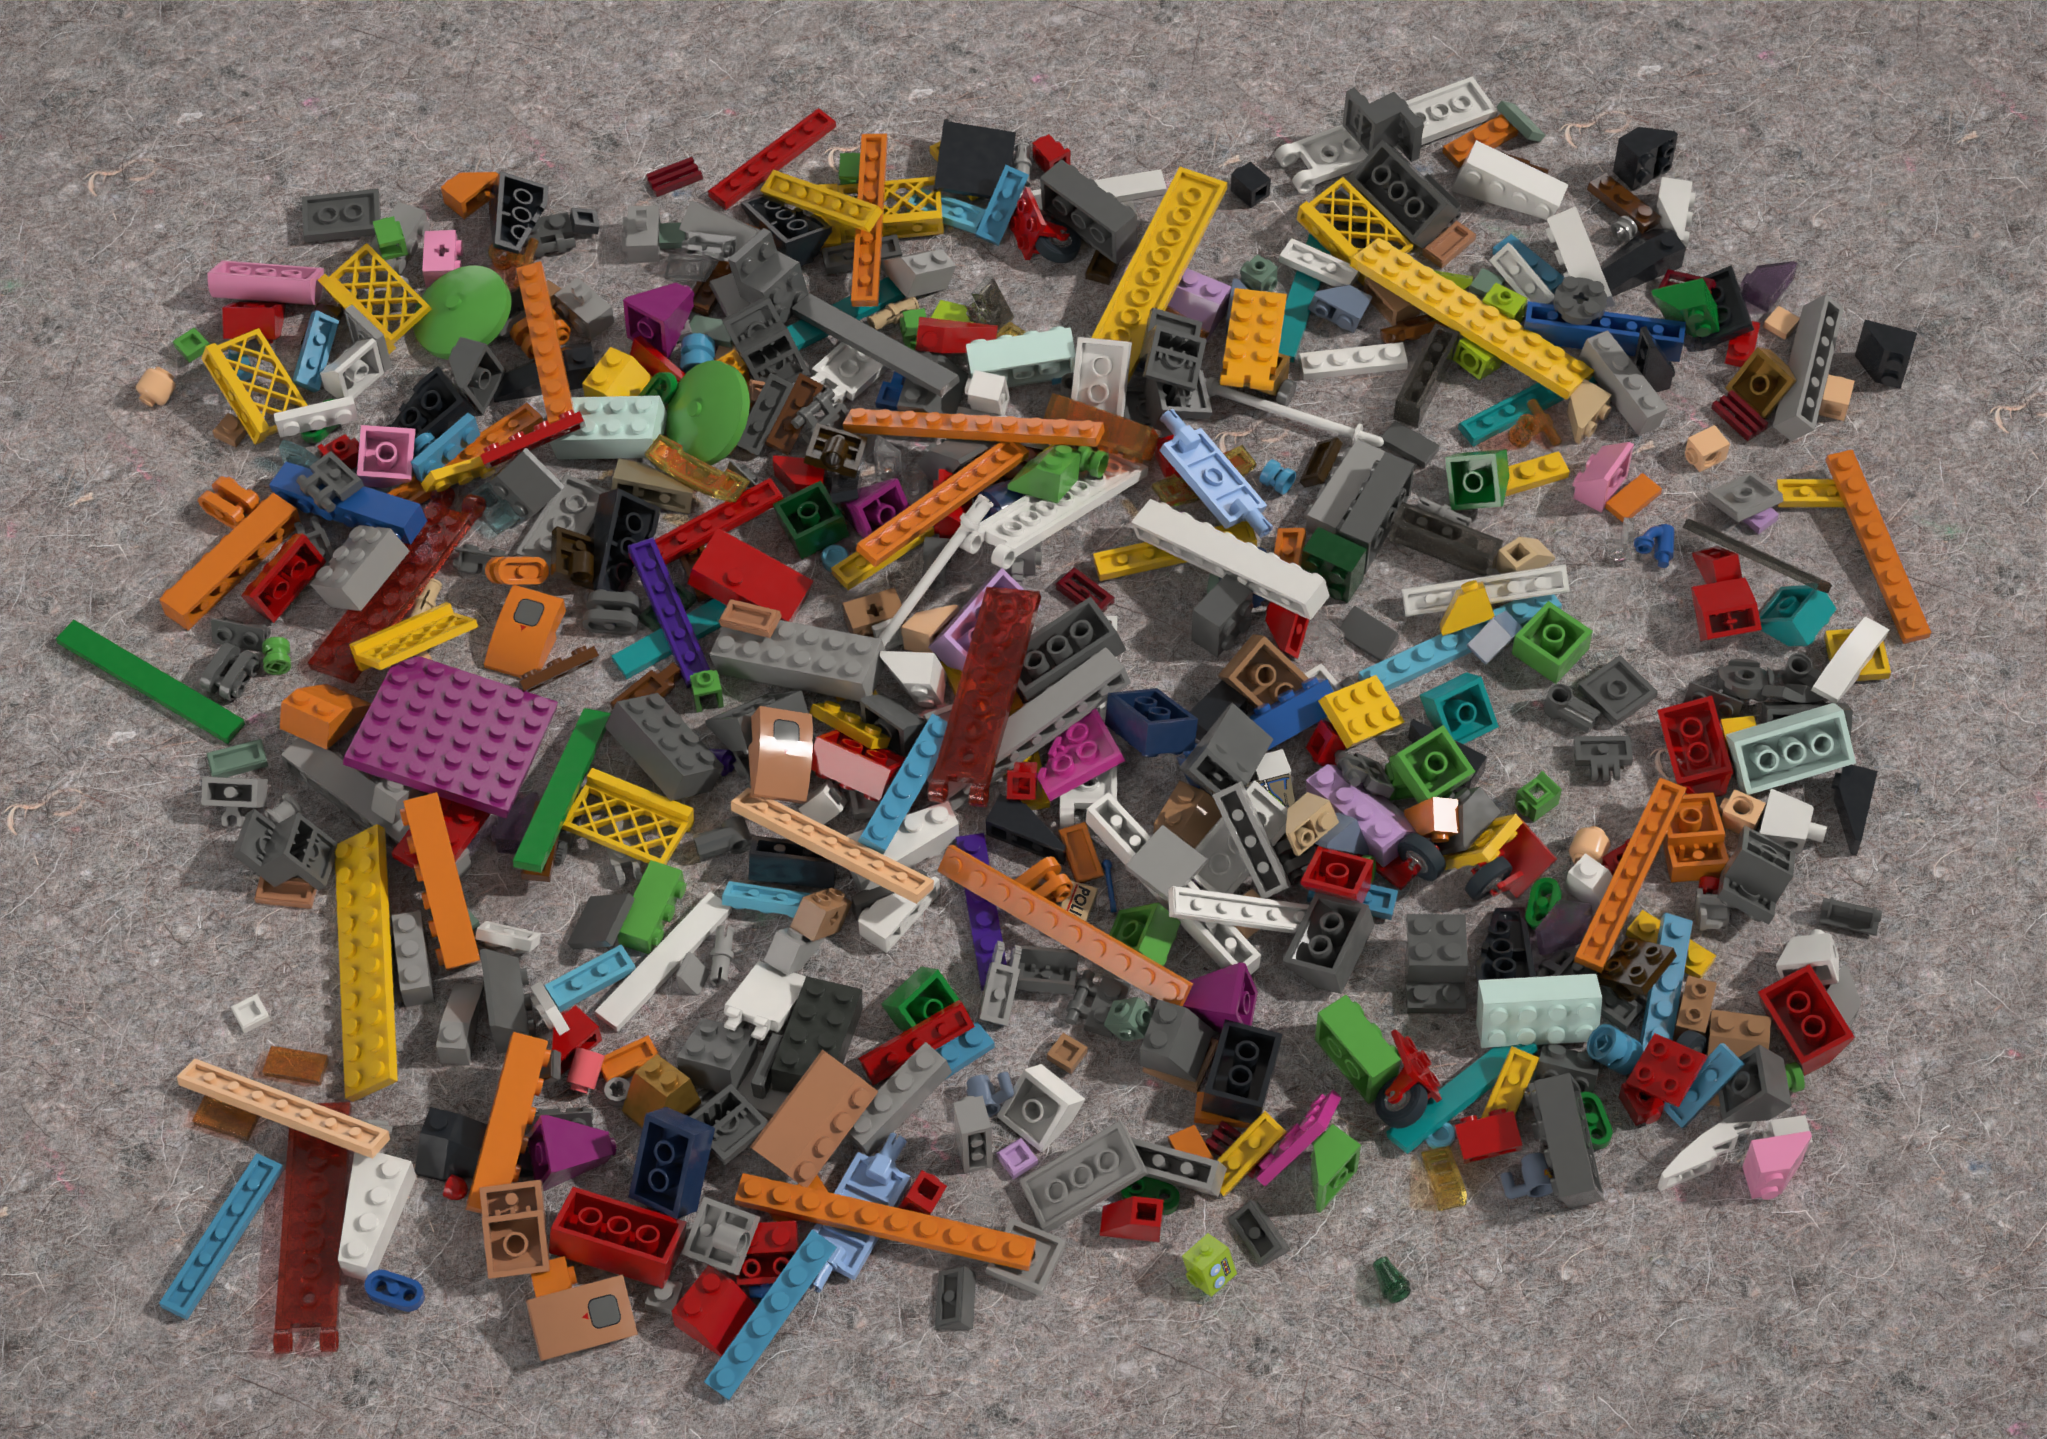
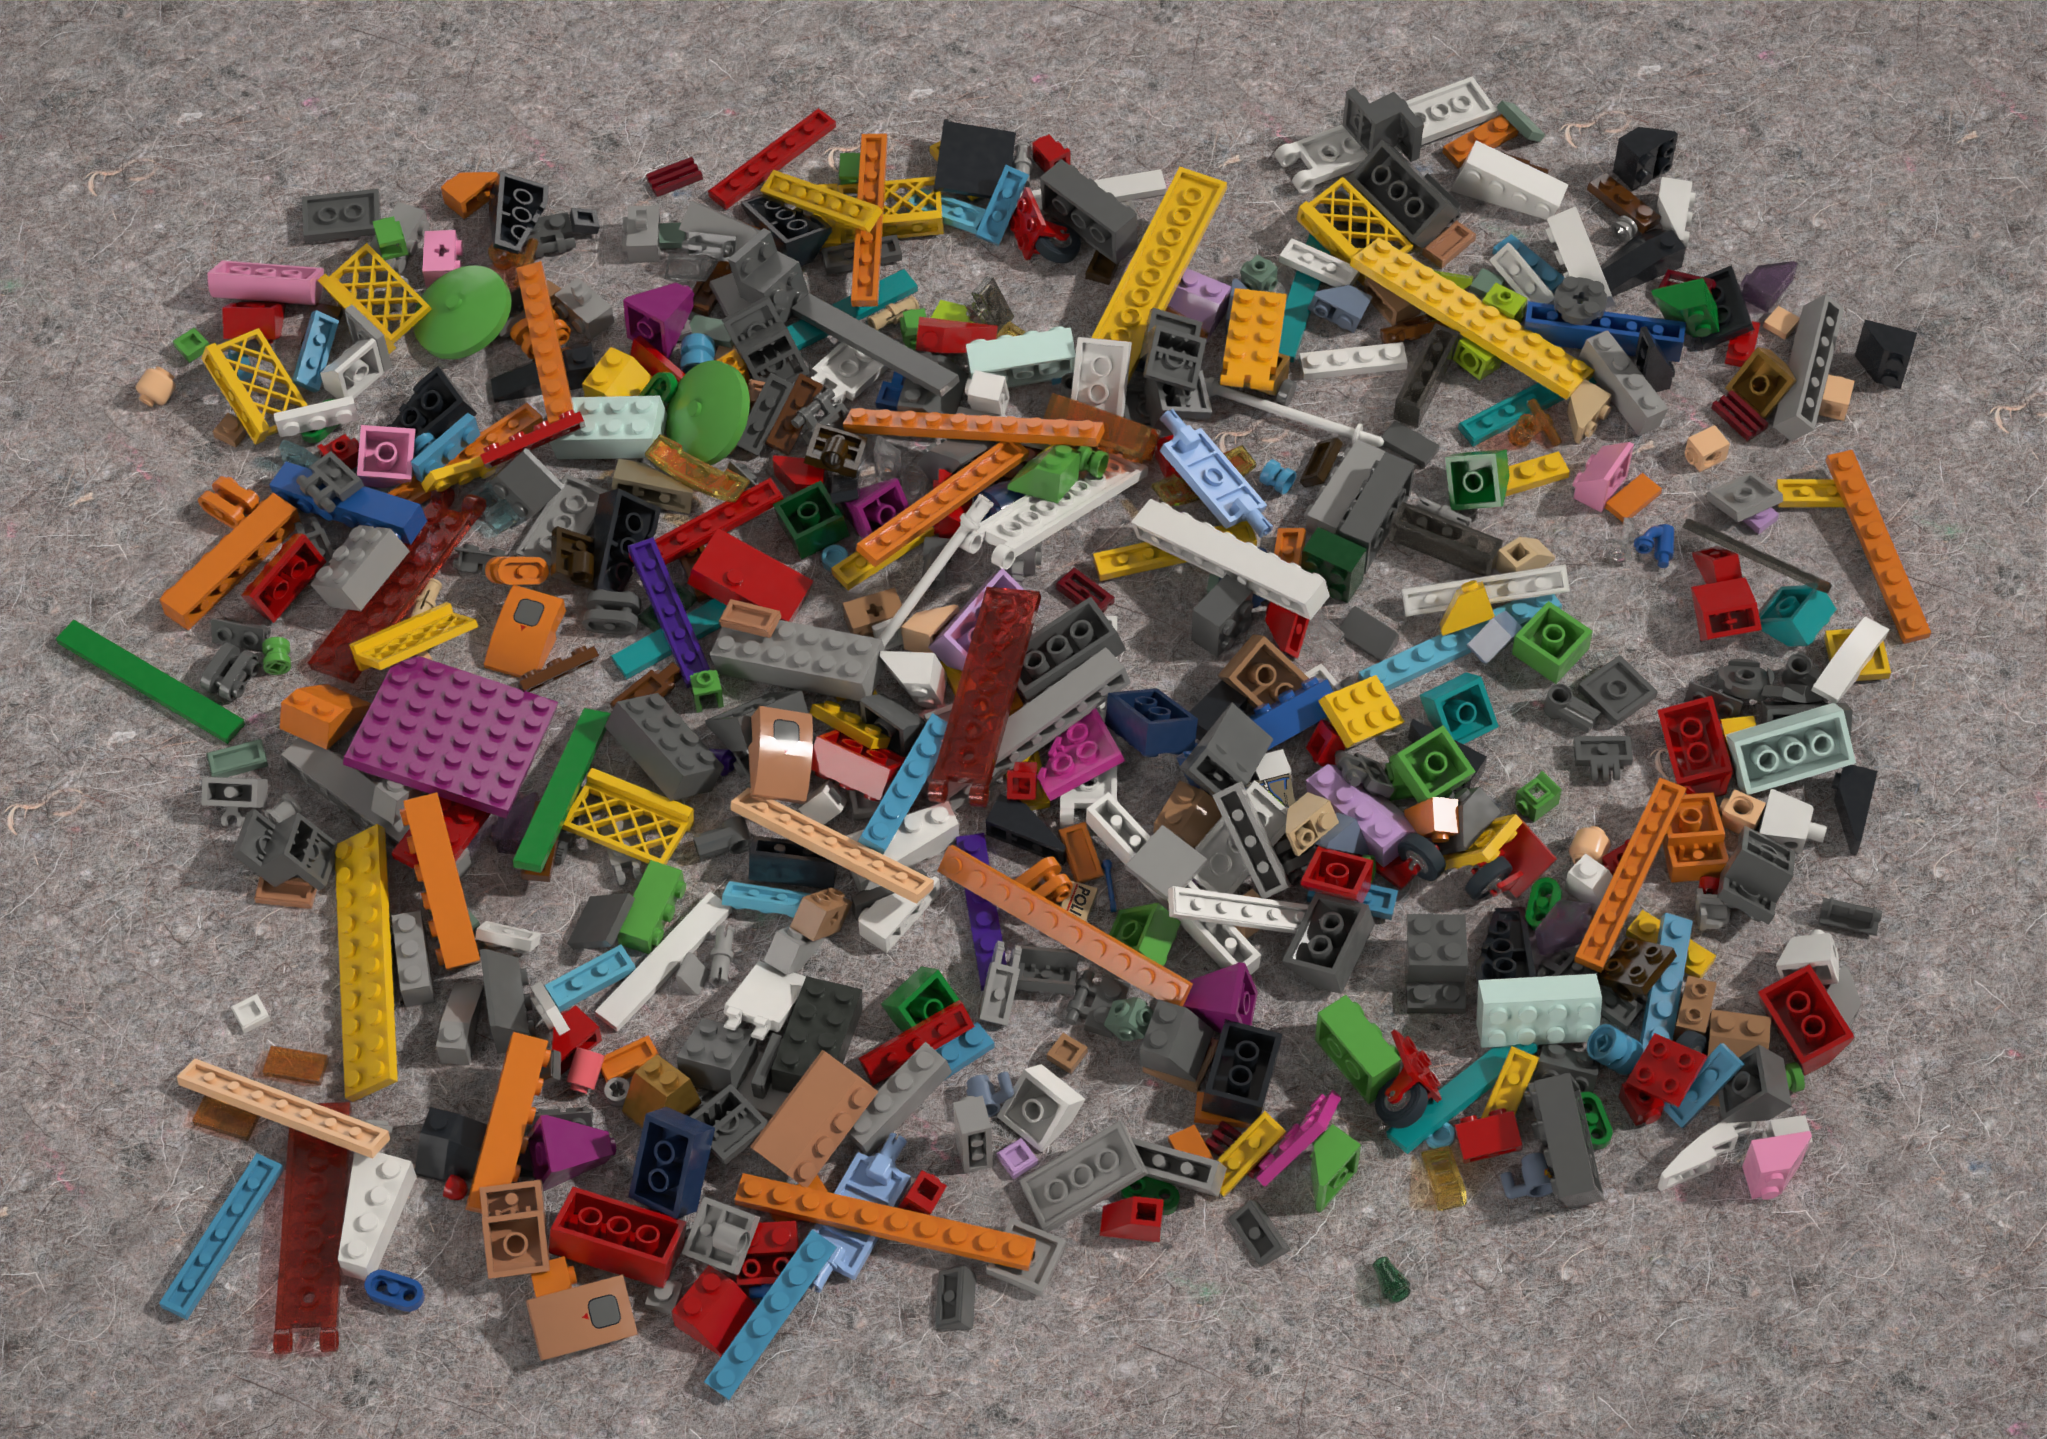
(476, 372): dark grey slope -> none
(920, 272): light grey slope -> none
(1209, 1265): lime head -> none
(1250, 184): black brick -> none

